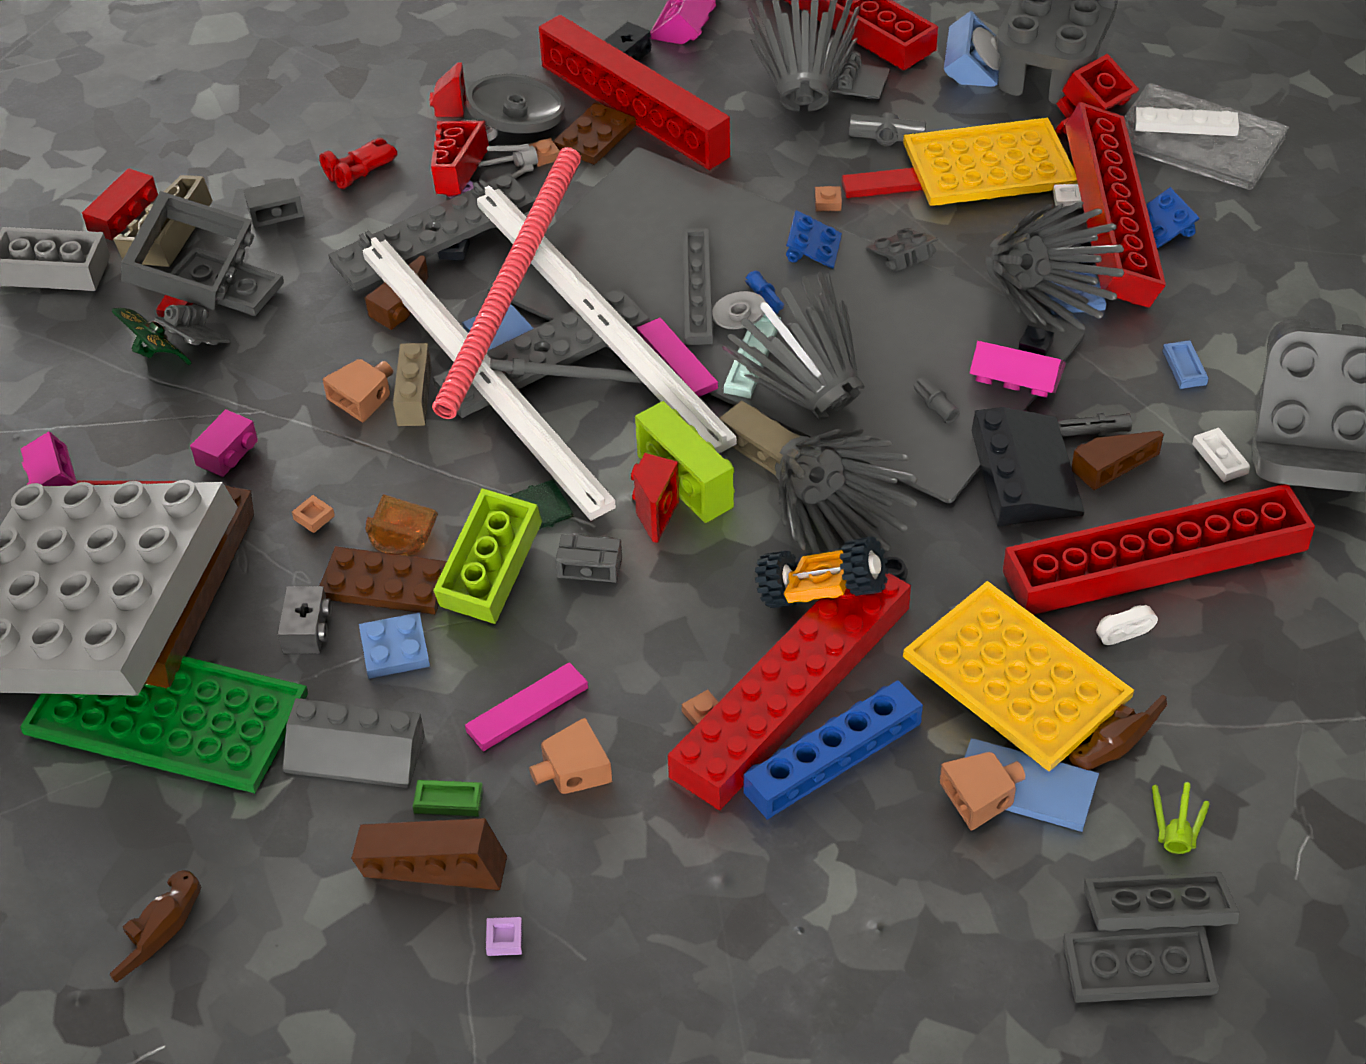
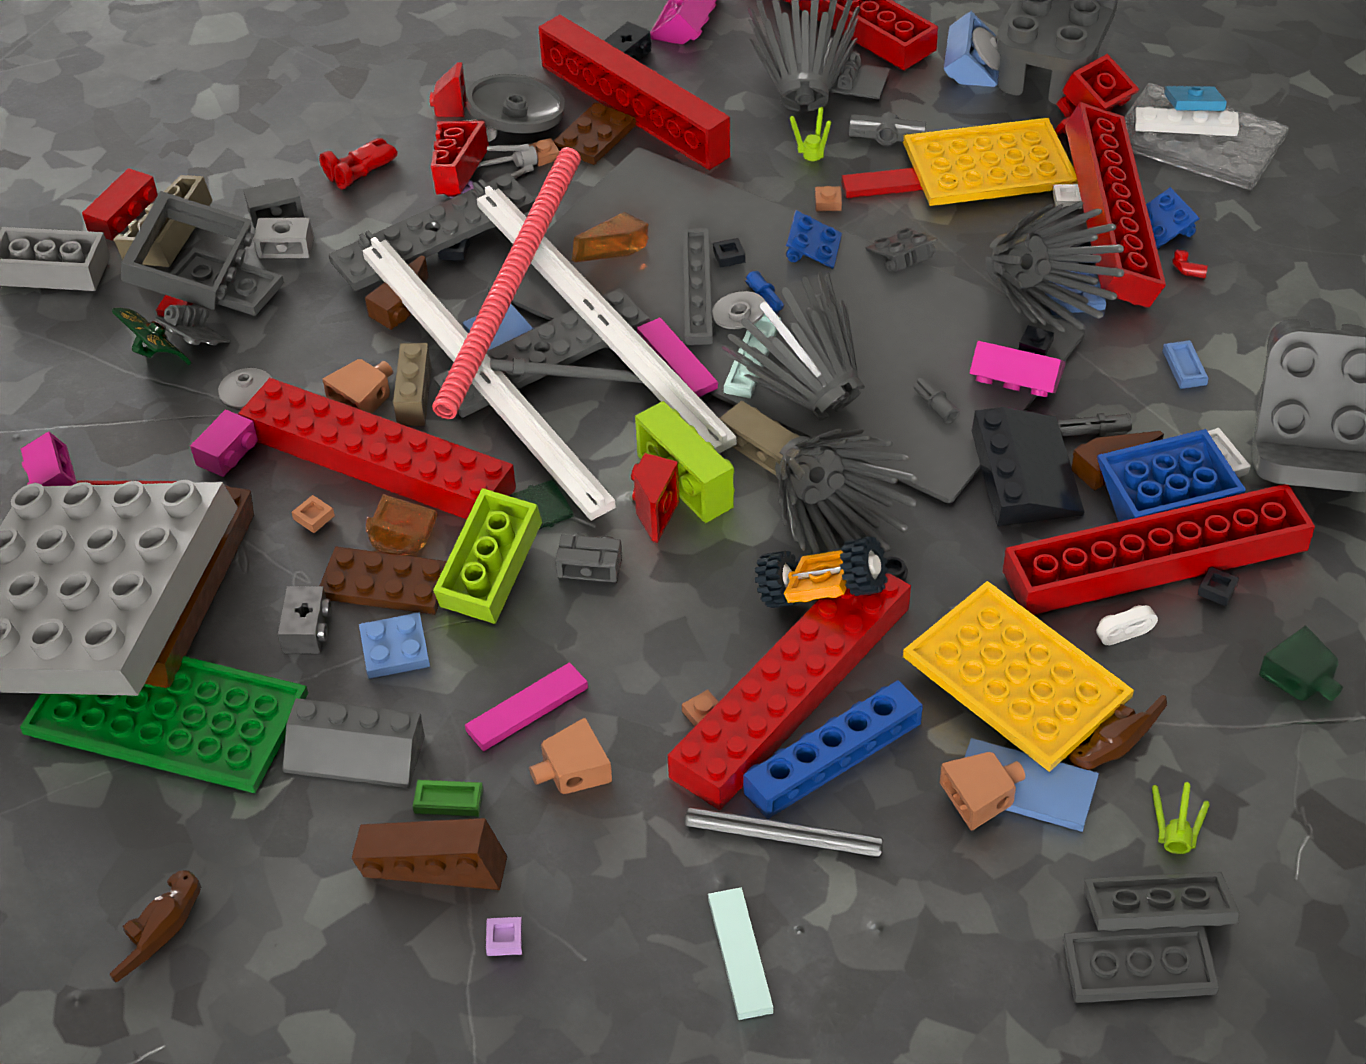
(241, 386): none -> light grey dish
(283, 238): none -> light grey brick
(375, 449): none -> red brick
(611, 239): none -> clear orange slope
(729, 252): none -> black plate
(740, 954): none -> light aqua tile
(784, 831): none -> axle
(813, 145): none -> lime plant
(1167, 475): none -> blue slope
(1186, 267): none -> red arm
(1195, 98): none -> dark azure plate
(1218, 586): none -> black plate
(1302, 667): none -> clear green torso

